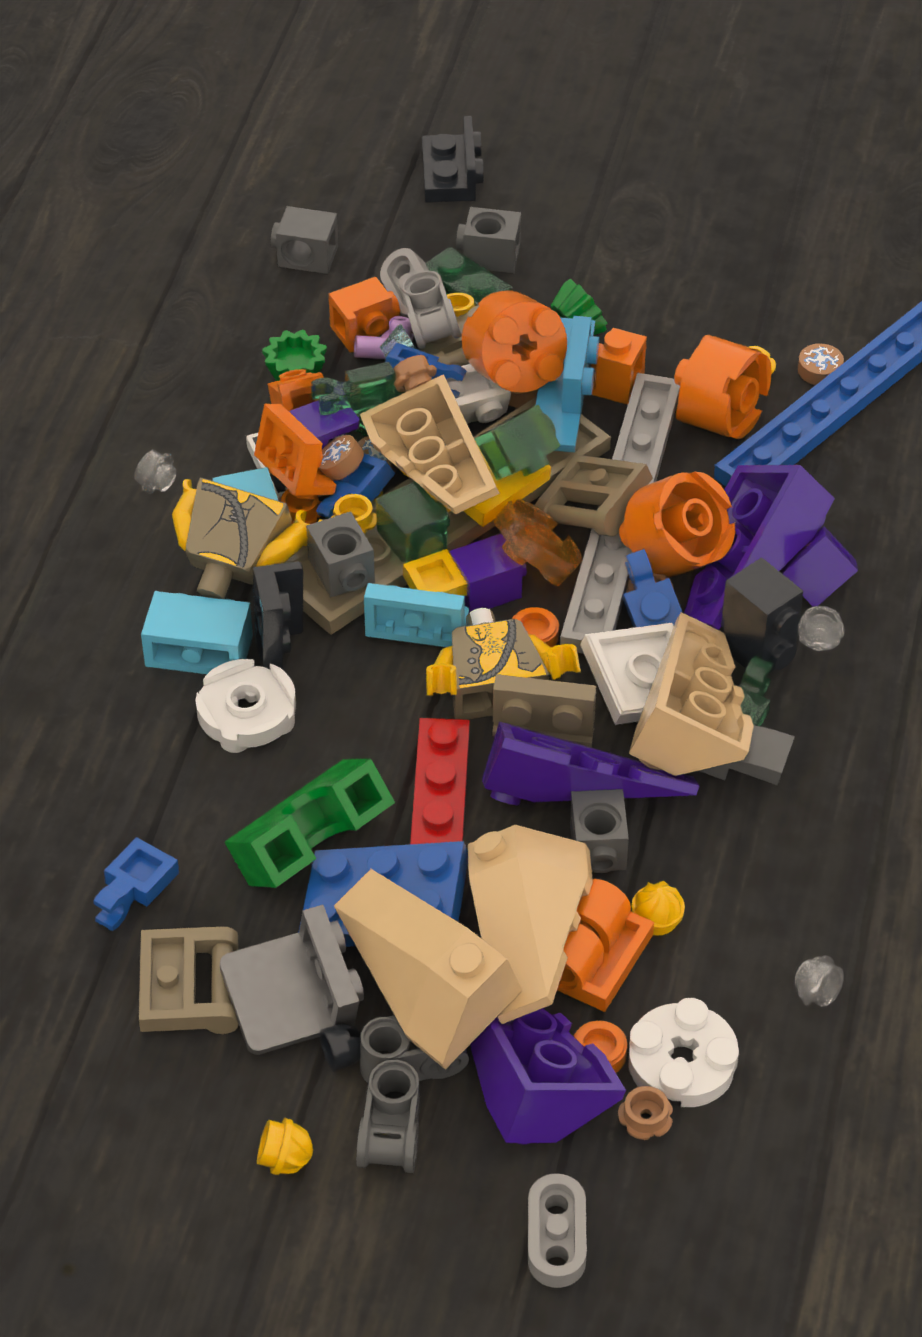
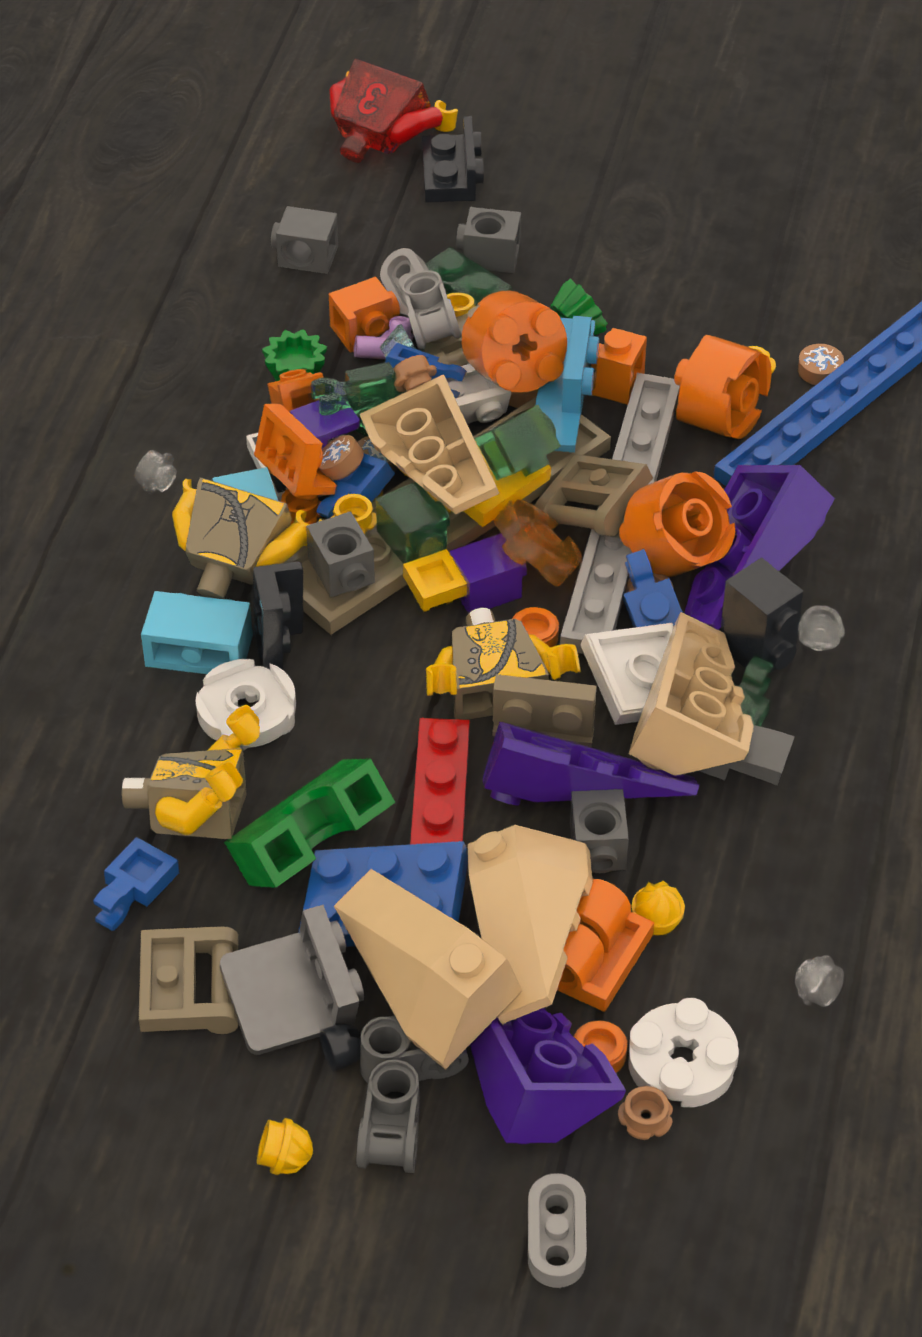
(199, 789): none -> torso
(383, 110): none -> clear red torso
(413, 614): medium azure bracket -> none
(820, 567): dark purple panel -> none

